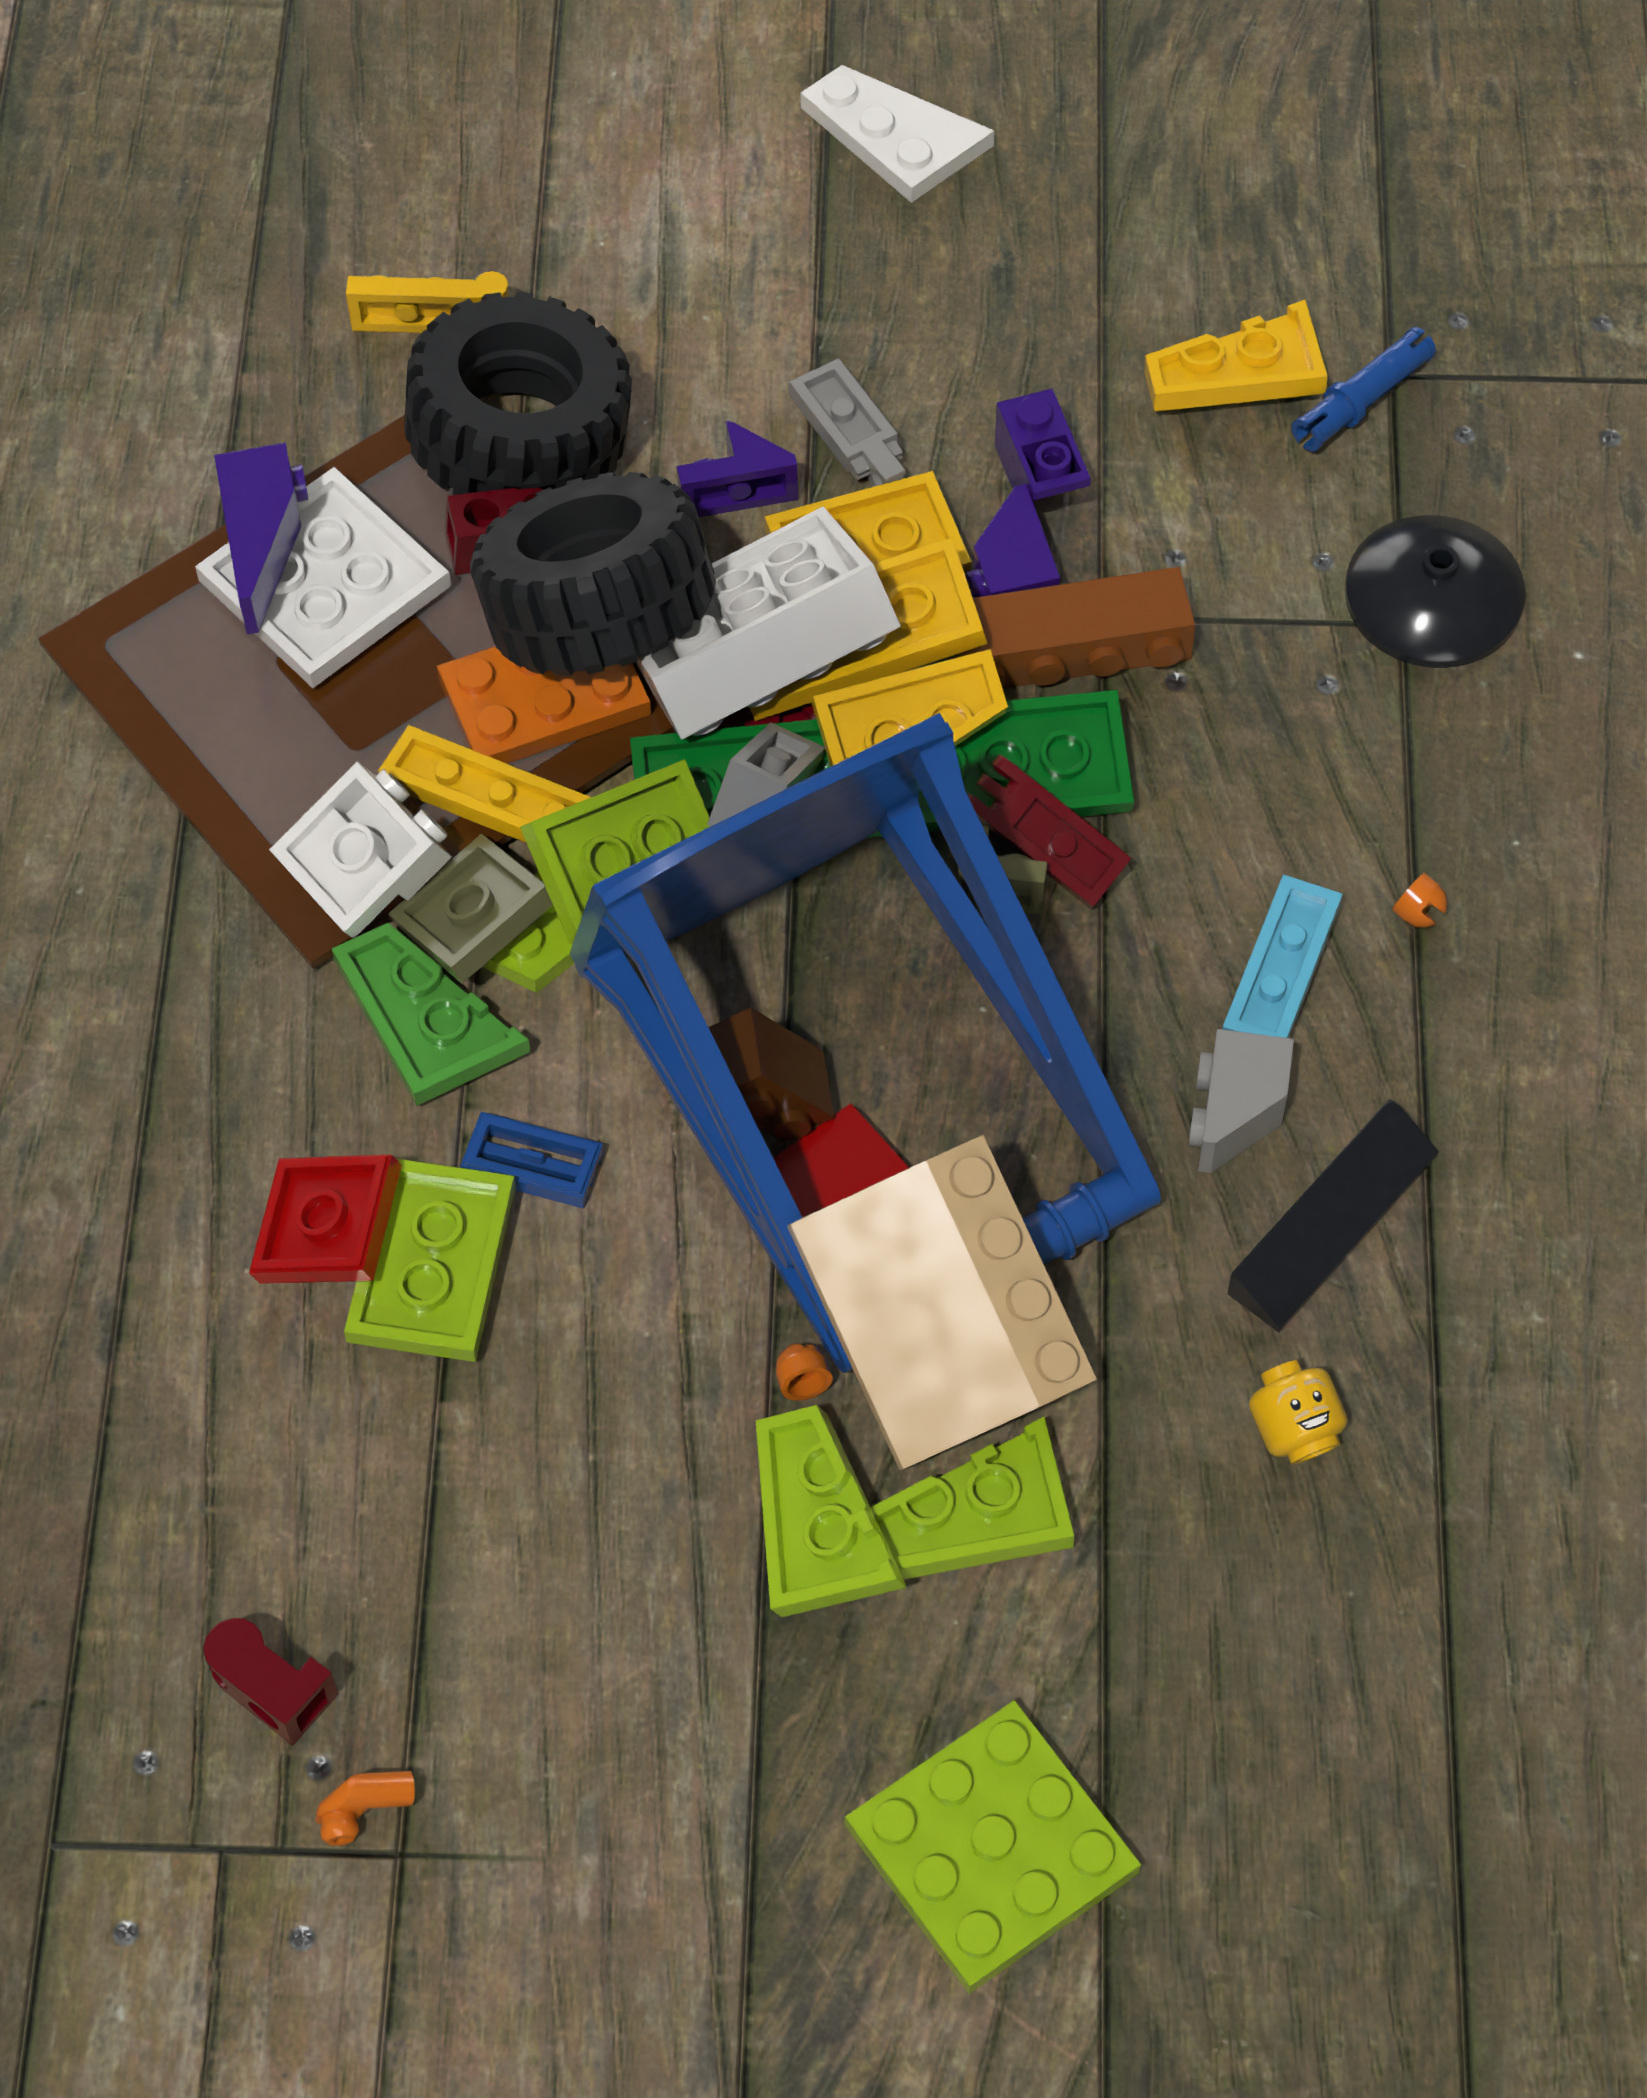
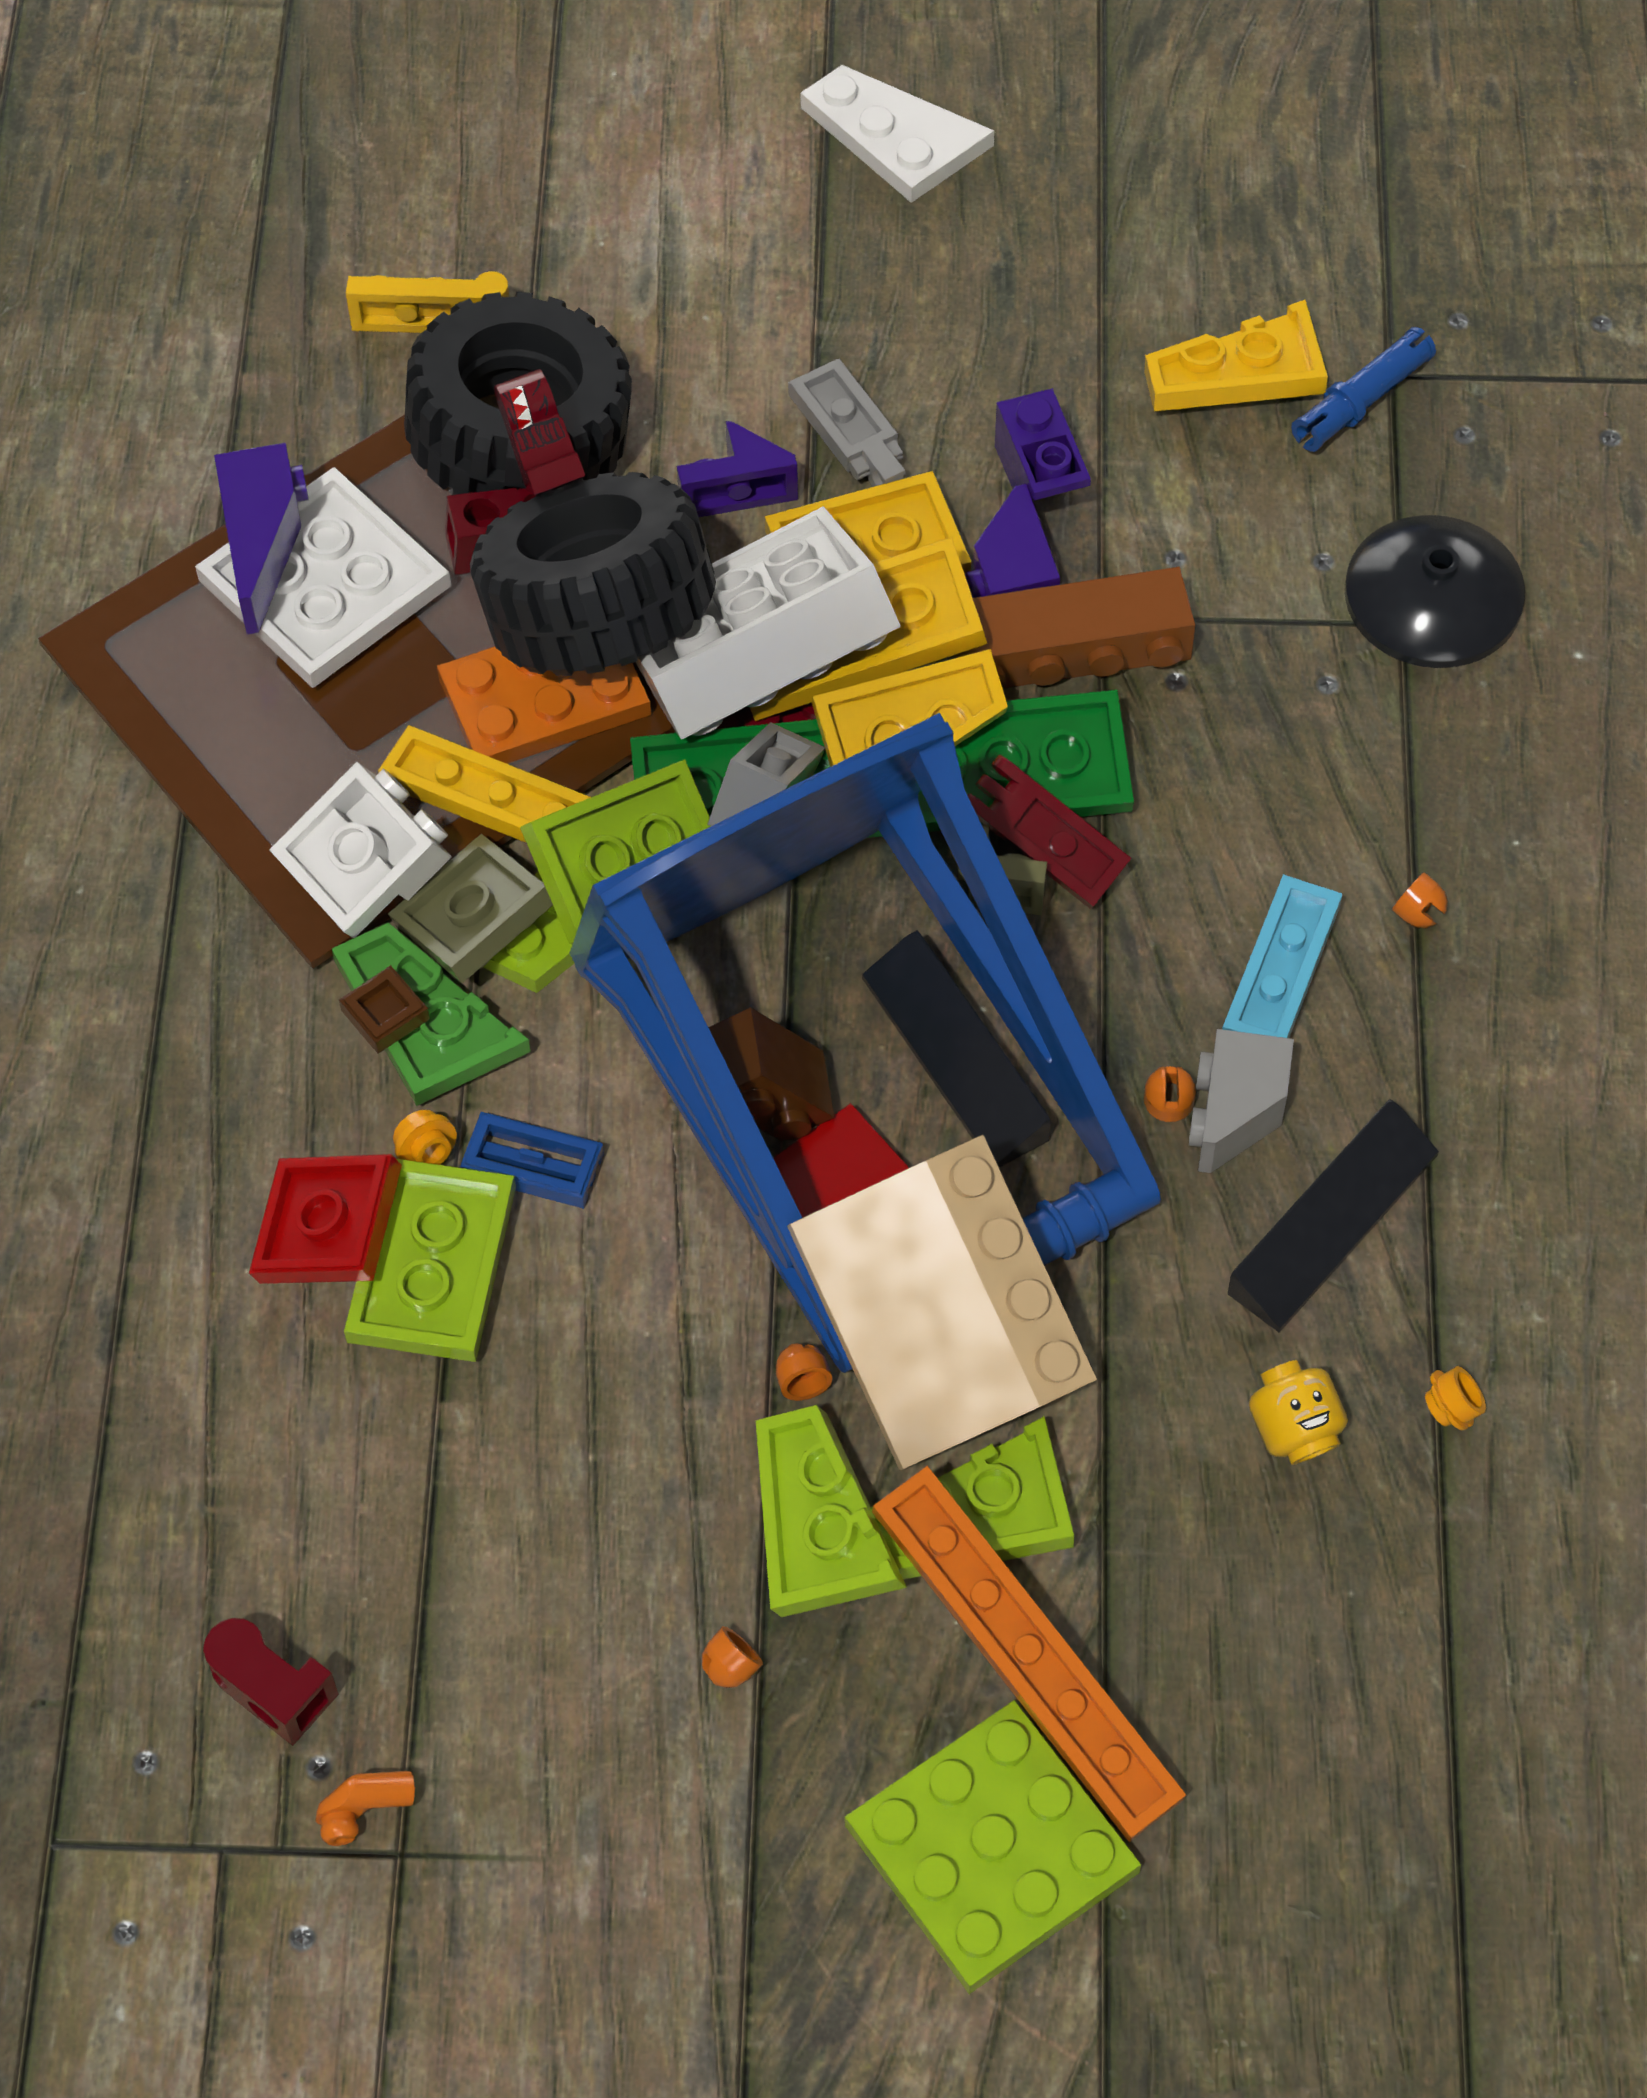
(384, 1009): none -> reddish brown tile
(424, 1137): none -> light orange plate
(537, 433): none -> dark red leg
(729, 1659): none -> orange hinge
(957, 1050): none -> black slope
(1028, 1654): none -> orange plate
(1156, 1094): none -> orange hinge
(1455, 1398): none -> light orange plate

